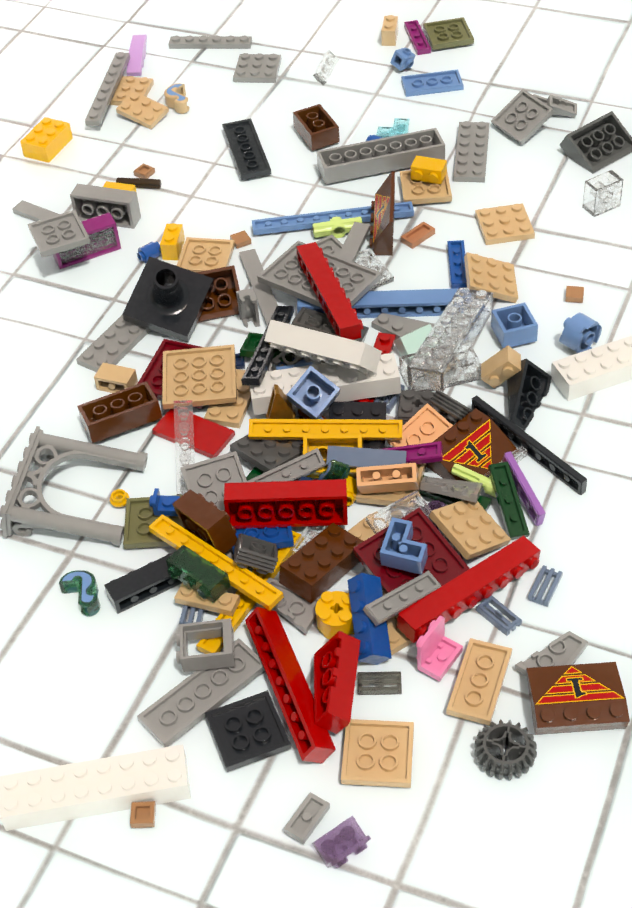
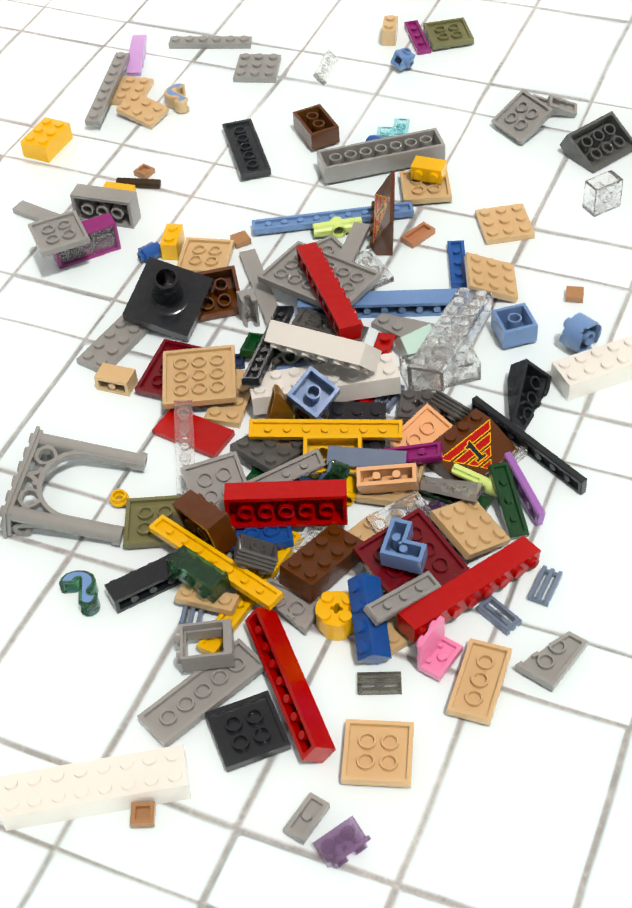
(119, 412): reddish brown brick -> none
(162, 504): blue bracket -> none
(335, 681): red wedge -> none
(432, 83): medium blue tile -> none
(471, 152): light grey plate -> none
(501, 367): tan brick -> none
(518, 756): dark grey gear -> none
(577, 698): reddish brown slope -> none

